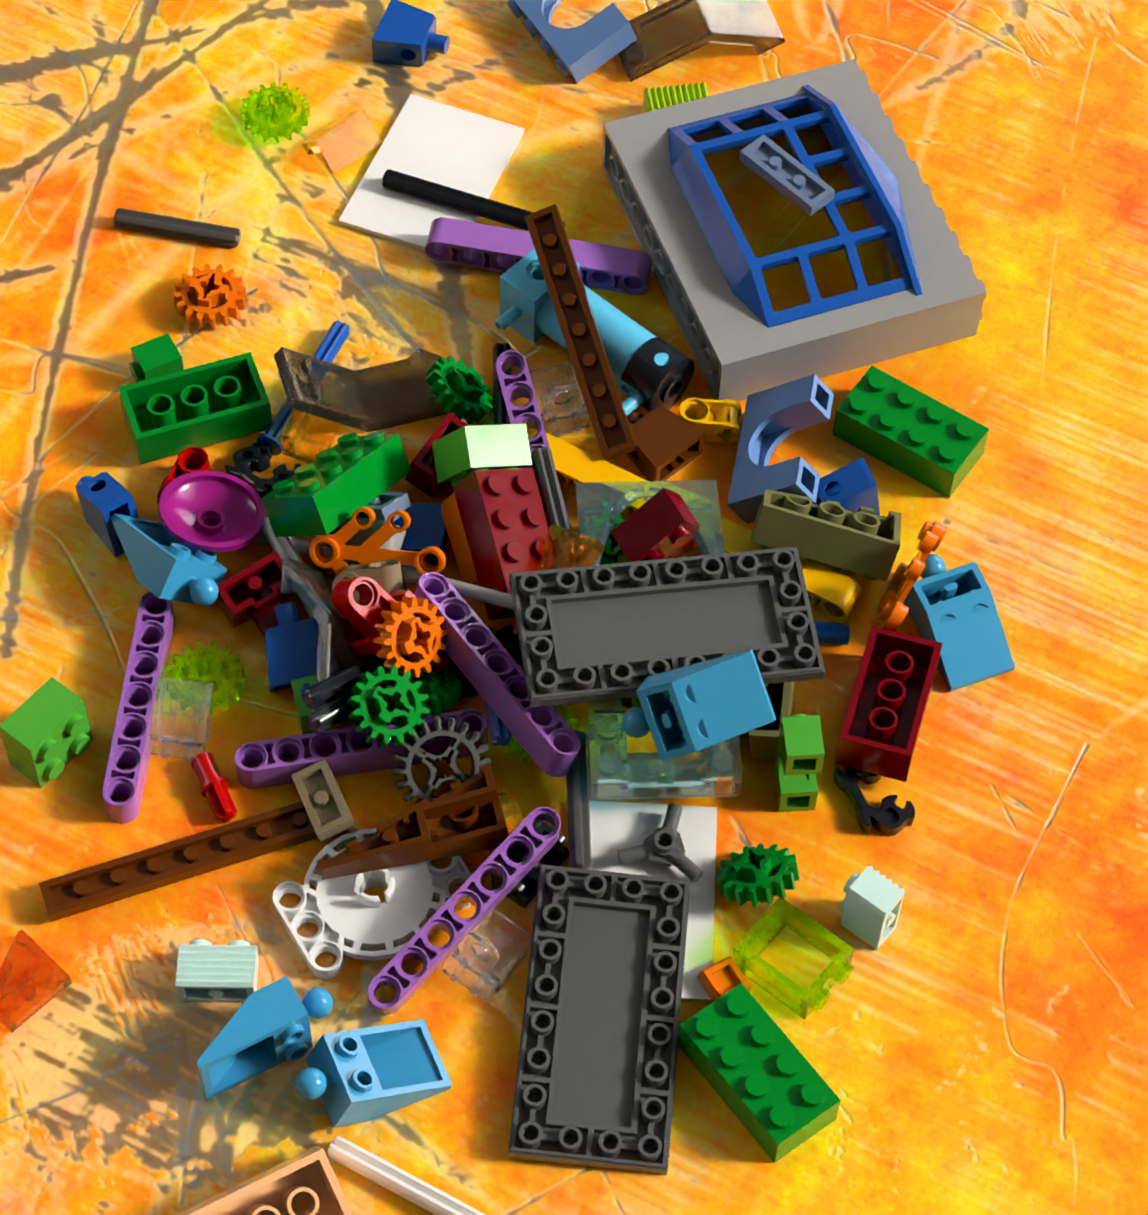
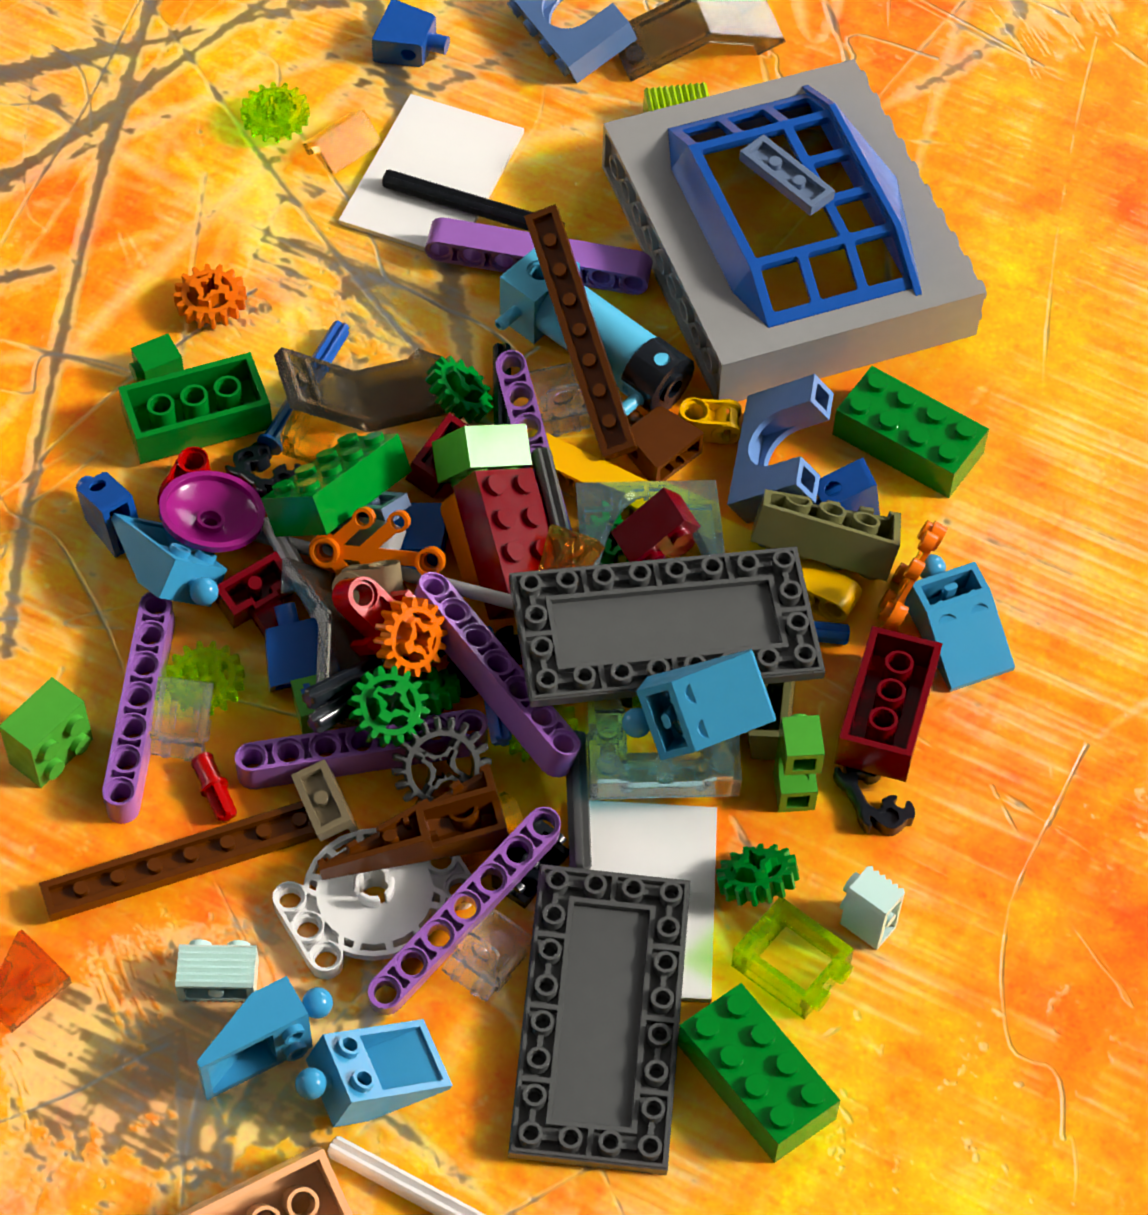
(177, 227): dark grey axle -> none
(664, 847): dark grey piece -> none
(722, 978): orange tile -> none

